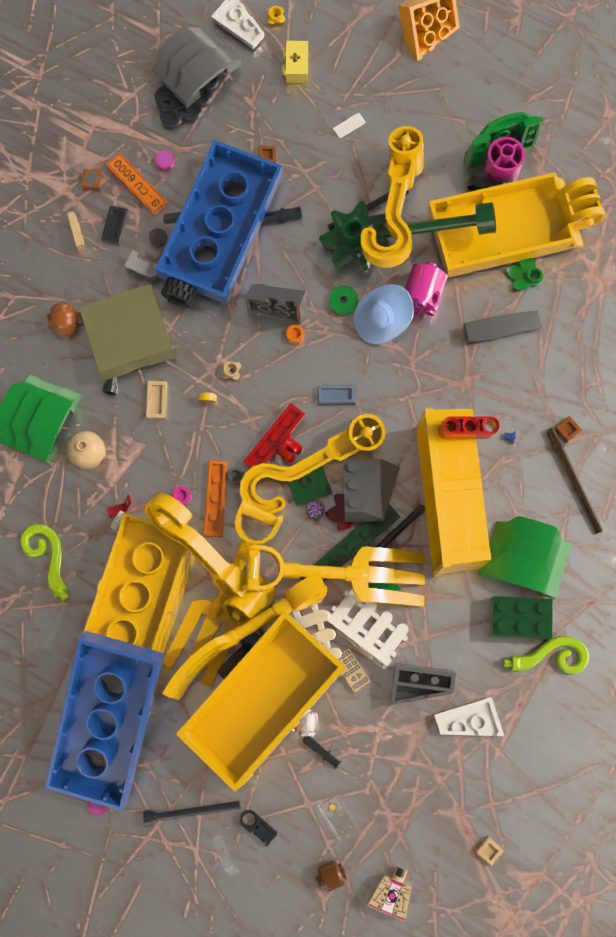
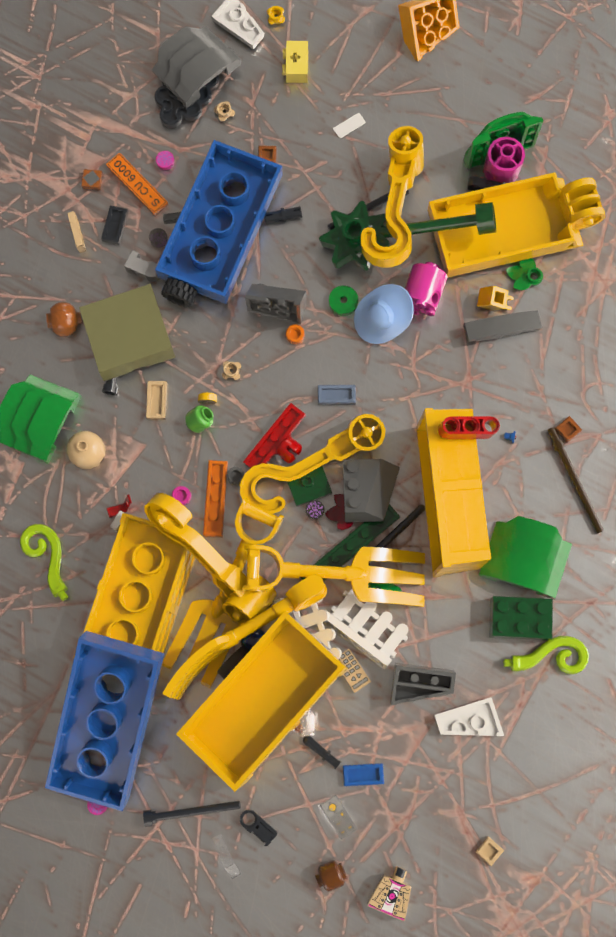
(199, 419): none -> bright green head
(221, 107): none -> tan plate
(363, 774): none -> blue tile
(493, 298): none -> yellow brick

